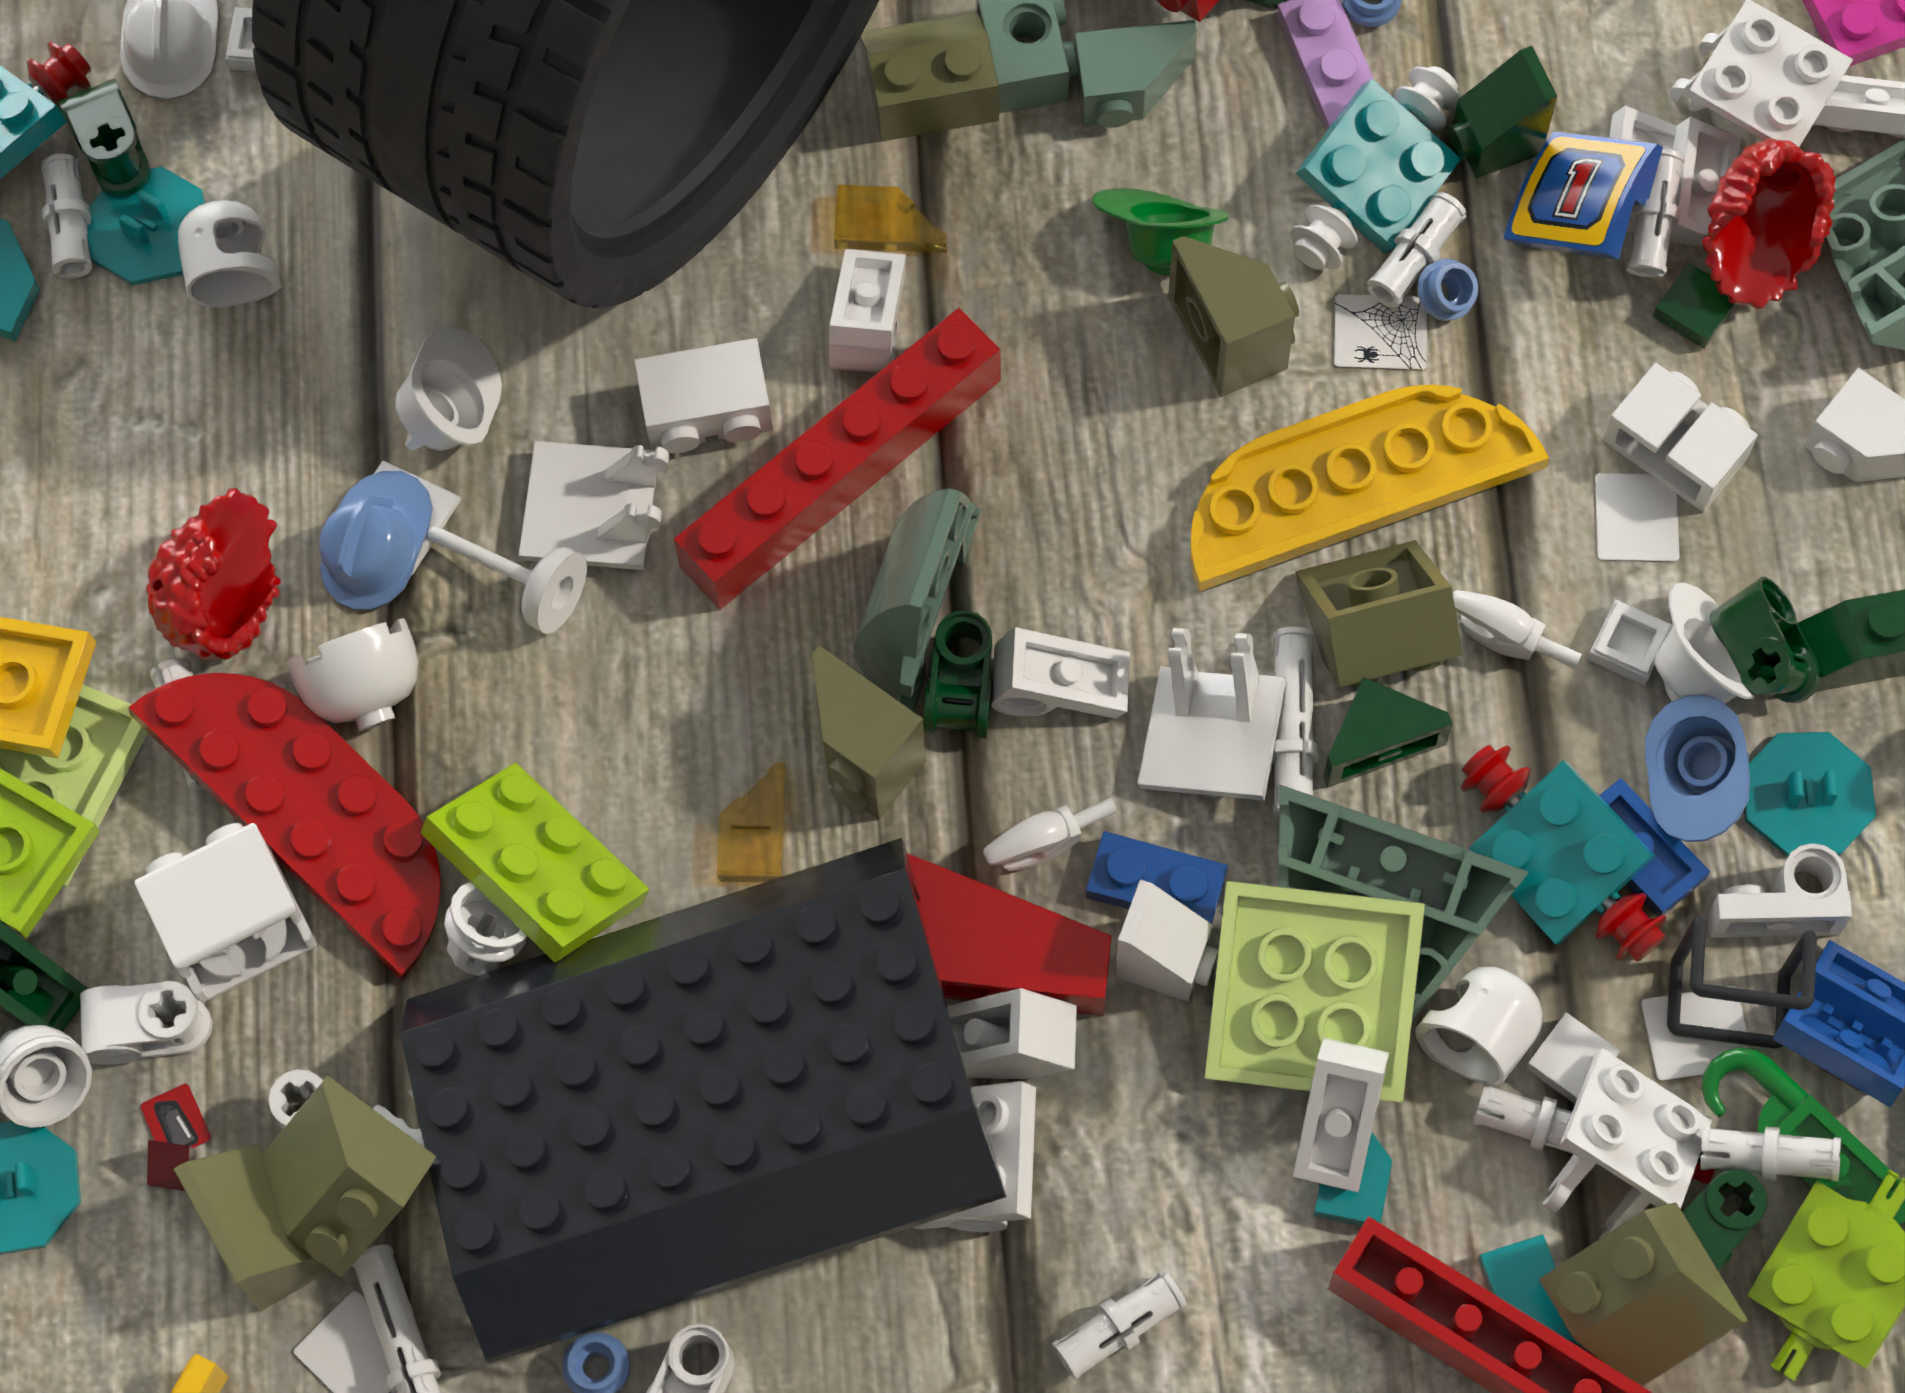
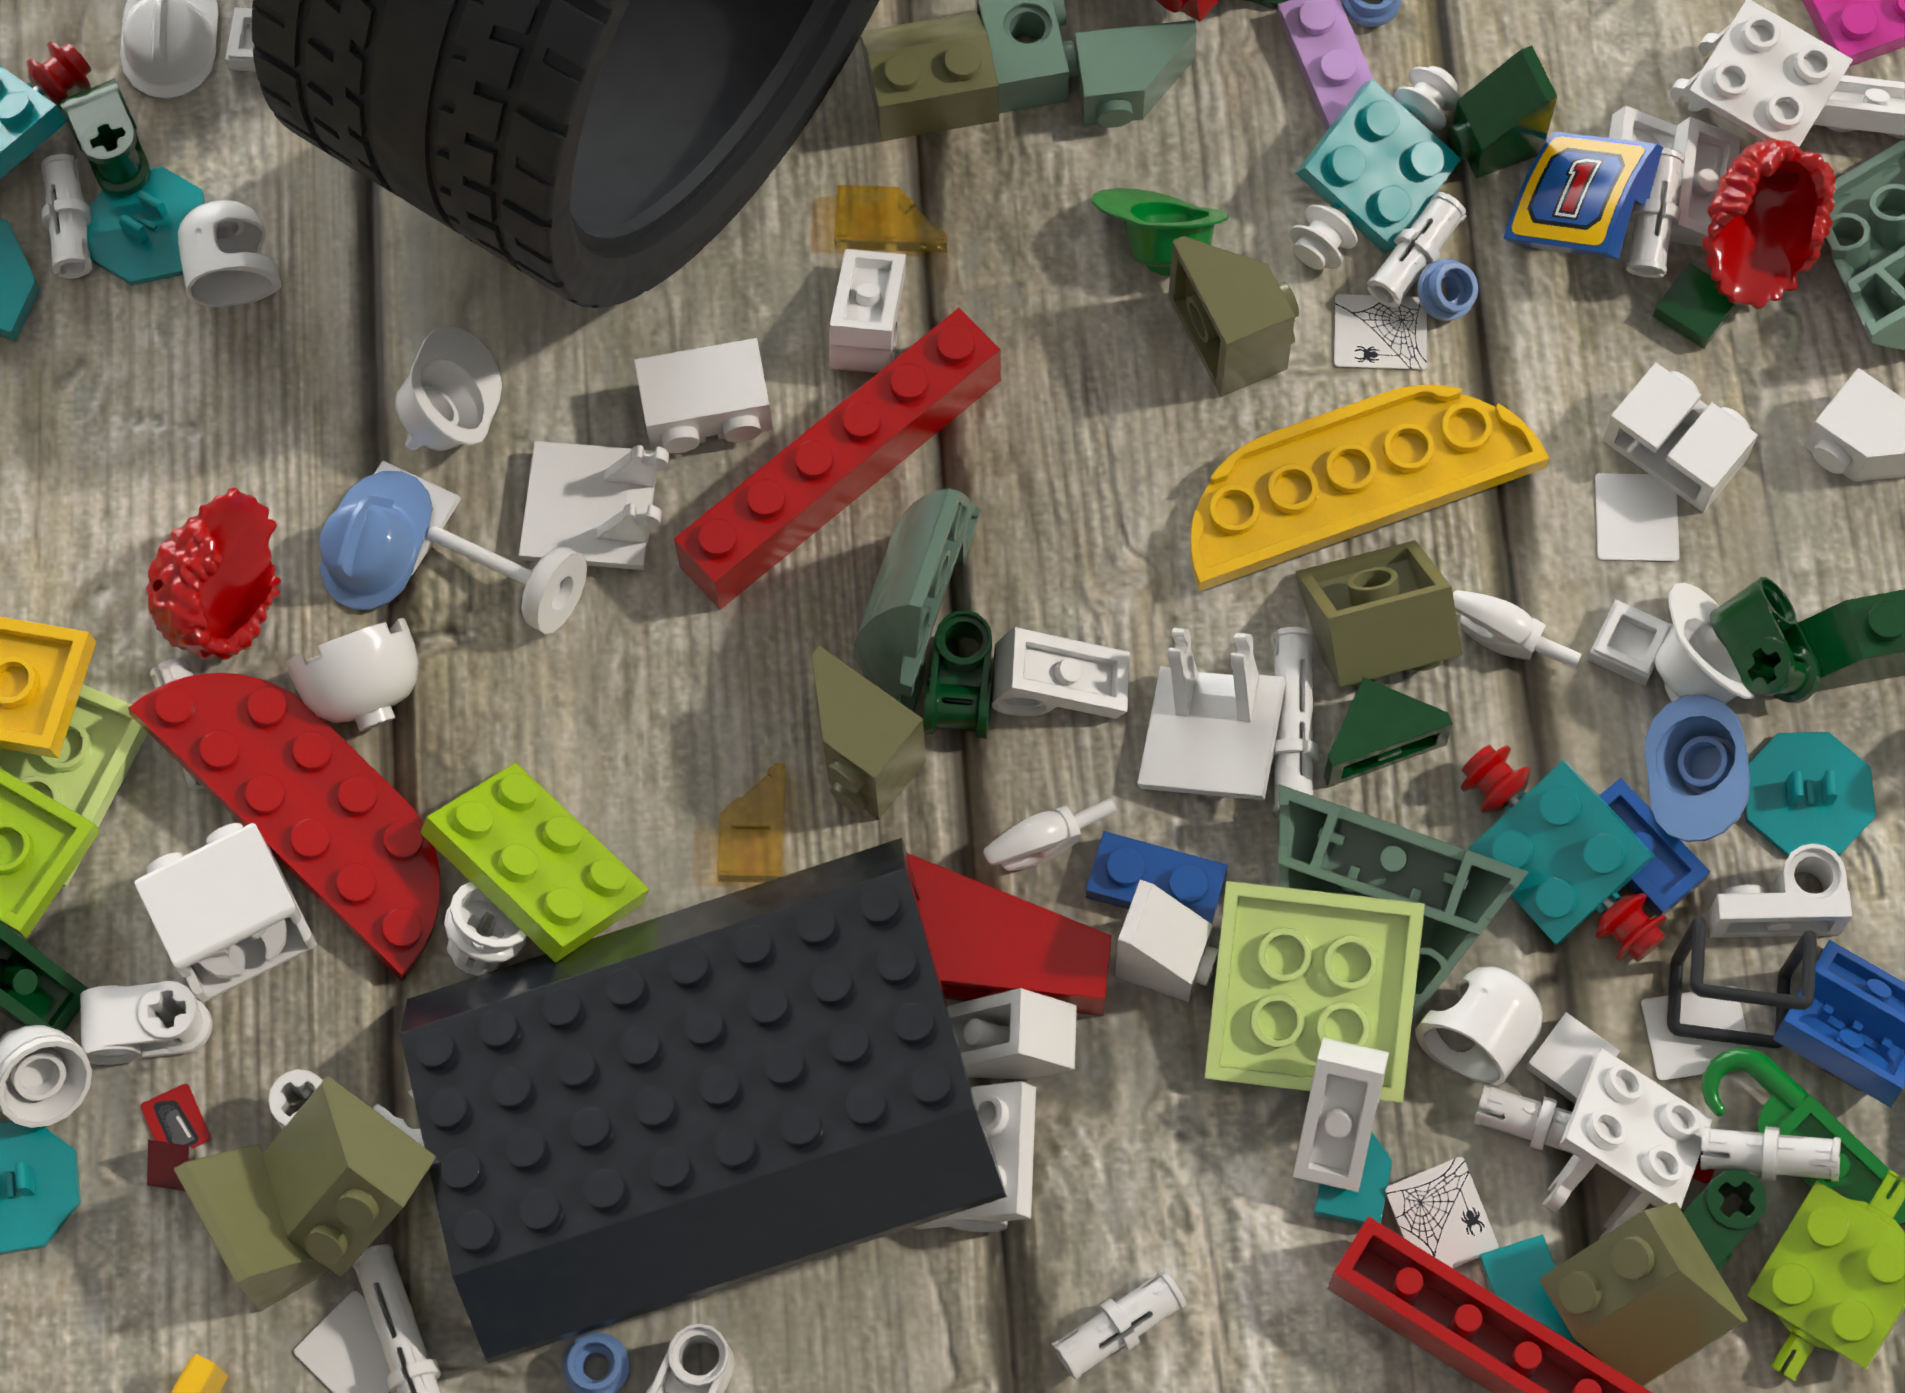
(1443, 1213): none -> white sticker

